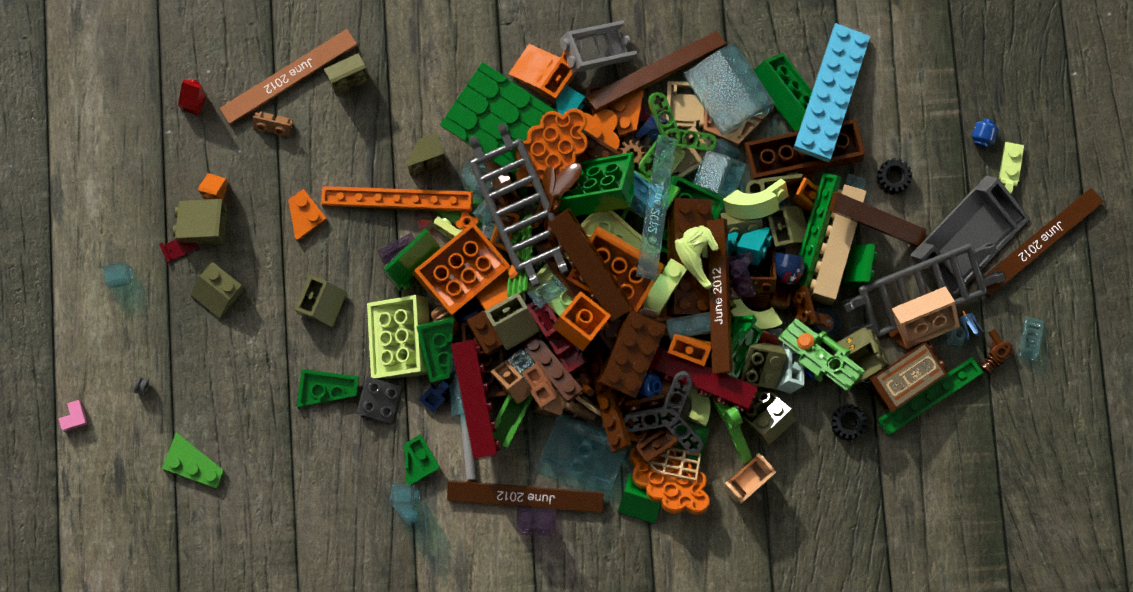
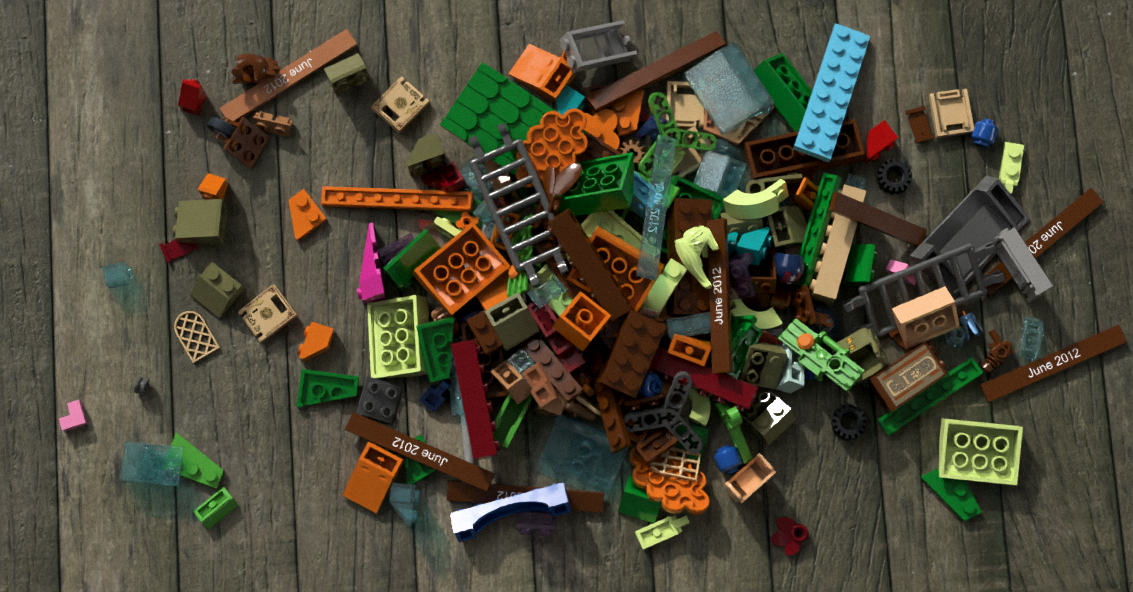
(151, 464): none -> clear light blue slope
(206, 353): none -> tan window
(215, 508): none -> bright green slope
(243, 142): none -> reddish brown plate
(254, 69): none -> reddish brown piece
(264, 315): none -> tan container
(317, 341): none -> orange slope
(320, 301): olive slope -> none
(371, 276): none -> dark pink wedge
(373, 477): none -> orange slope
(403, 101): none -> tan container
(420, 451): none -> reddish brown tile
(445, 178): none -> dark red wing
(471, 521): none -> arch
(660, 531): none -> yellowish green hinge
(728, 459): none -> blue head
(786, 535): none -> dark red plate
(878, 140): none -> red slope
(895, 266): none -> bright pink piece
(919, 124): none -> reddish brown piece
(951, 110): none -> tan container
(954, 493): none -> green wing
(979, 451): none -> yellowish green slope
(1021, 264): none -> light grey door
(1053, 363): none -> reddish brown tile

